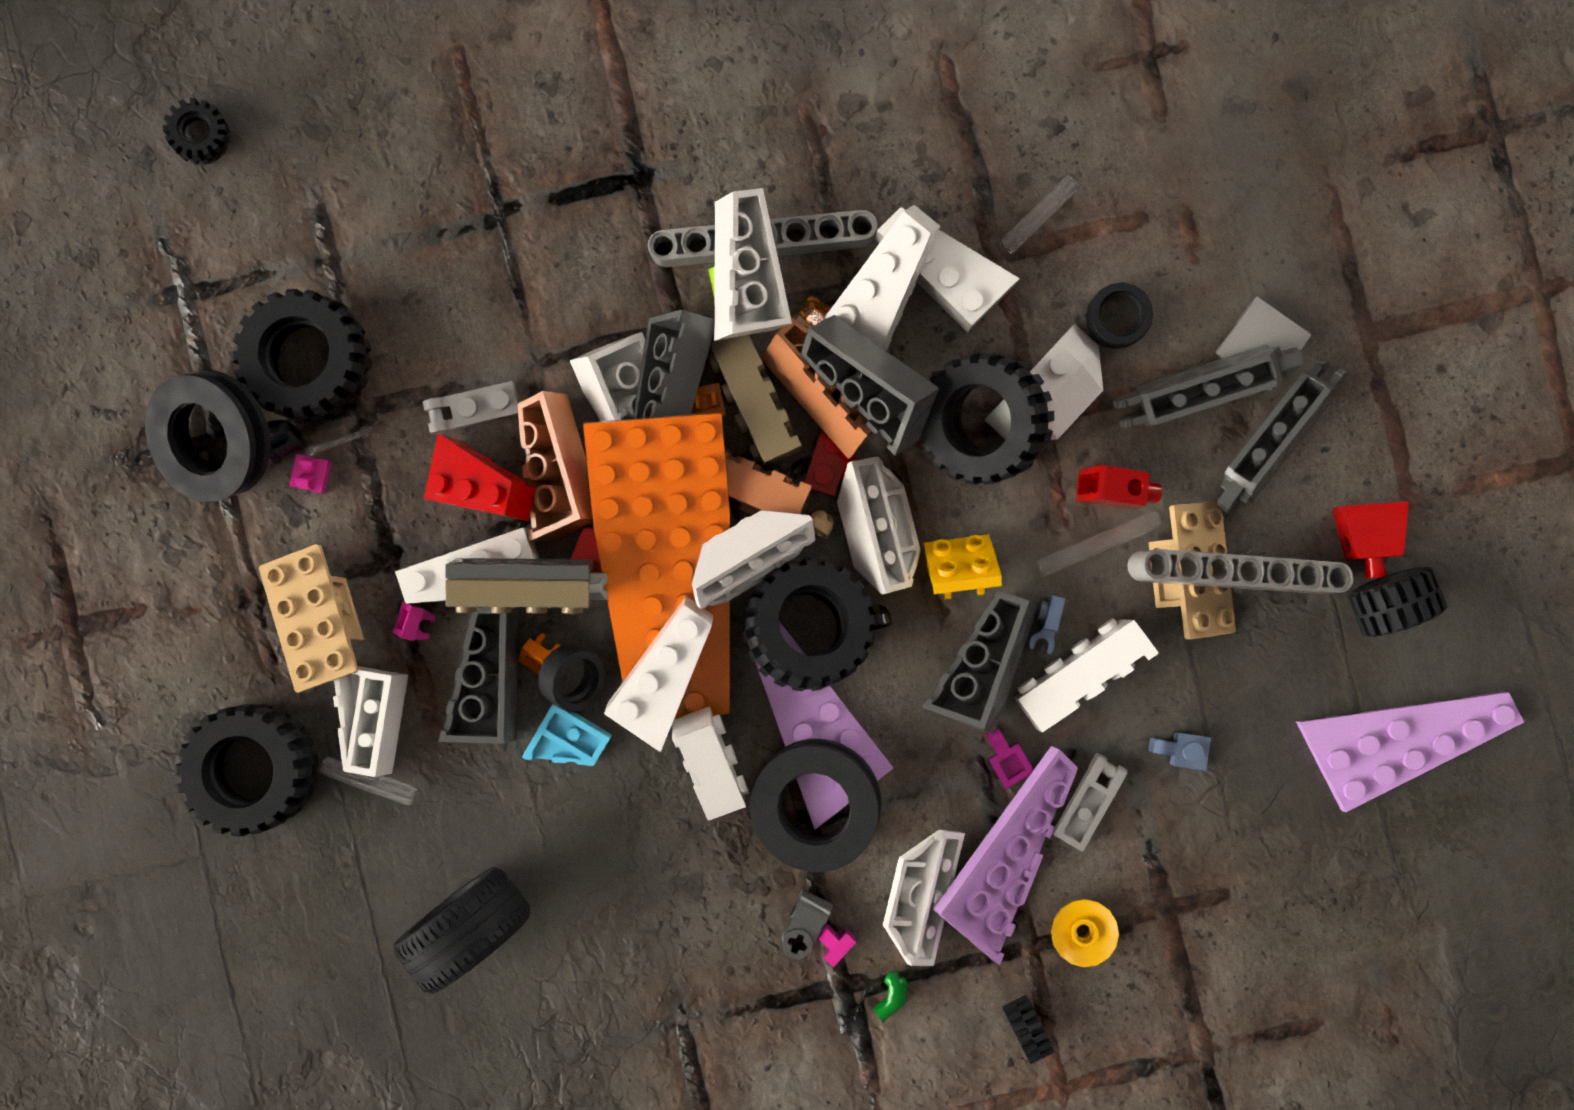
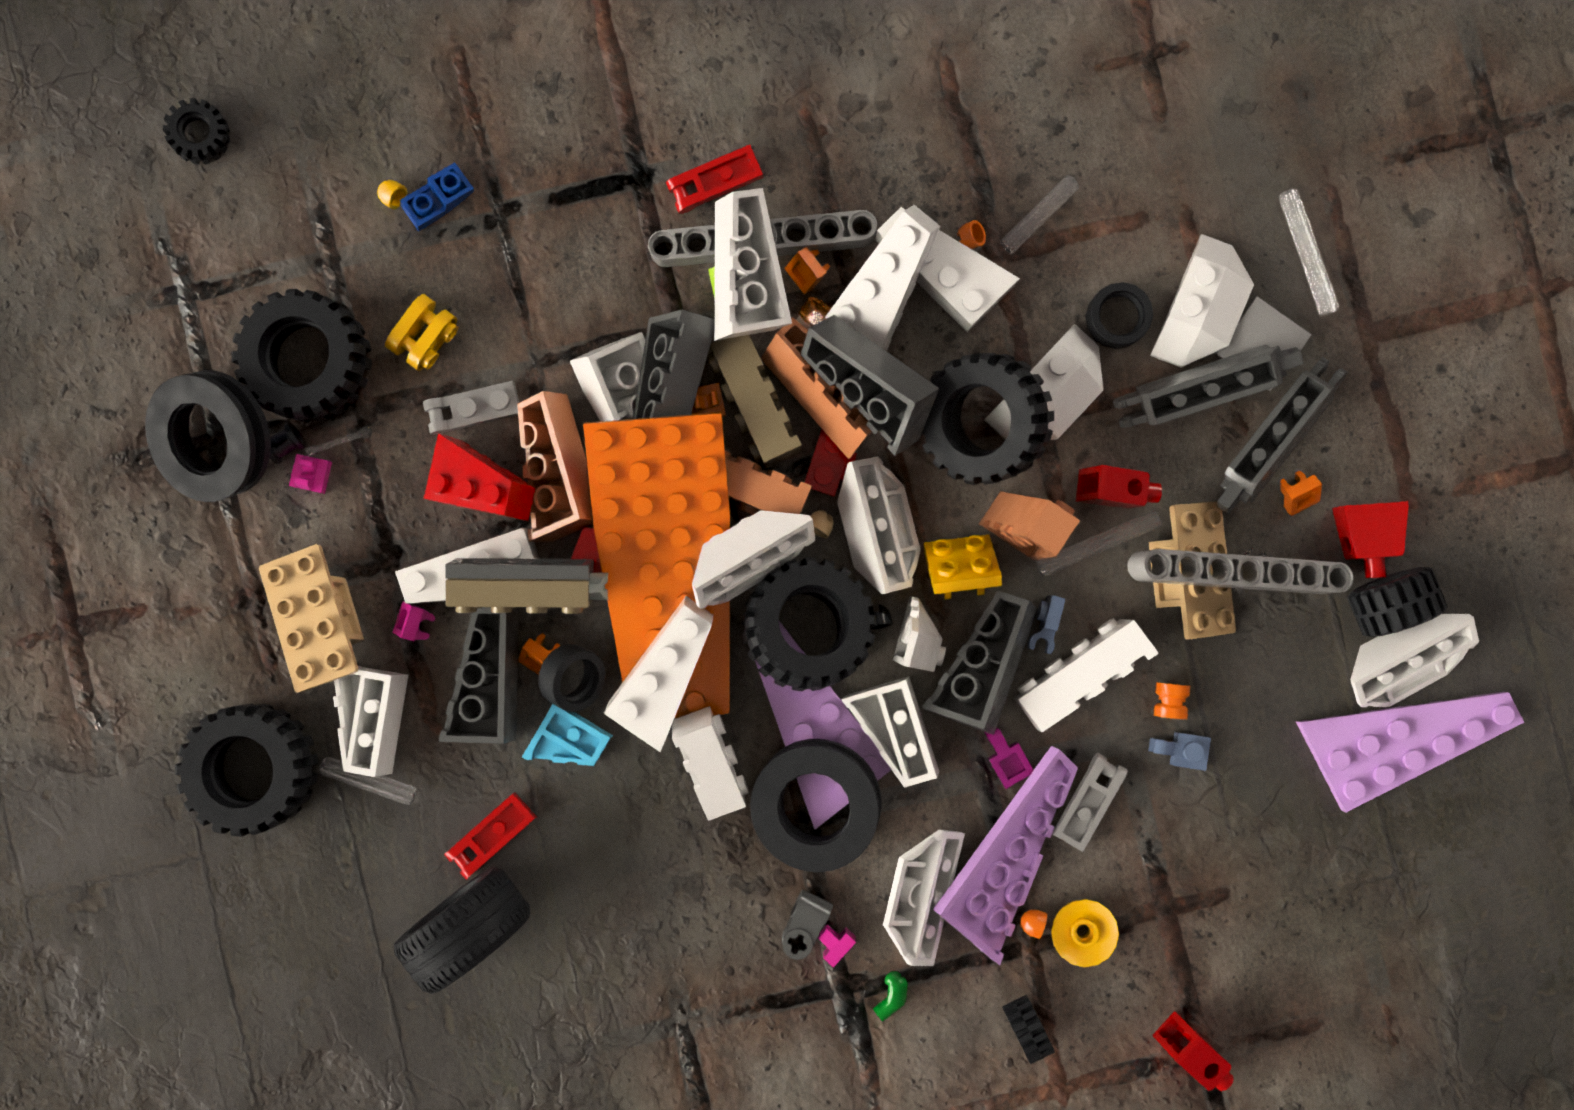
(391, 192): none -> yellow hinge
(424, 351): none -> yellow brick
(437, 197): none -> blue slope
(491, 834): none -> red plate
(715, 178): none -> red plate
(806, 269): none -> orange tile
(897, 729): none -> white wedge
(919, 639): none -> white wedge
(972, 234): none -> orange hinge
(1030, 524): none -> nougat wedge
(1034, 922): none -> orange hinge
(1172, 700): none -> orange wheel
(1194, 1053): none -> red torso
(1204, 305): none -> white wedge
(1302, 494): none -> orange tile
(1308, 252): none -> clear axle
(1411, 659): none -> white wedge

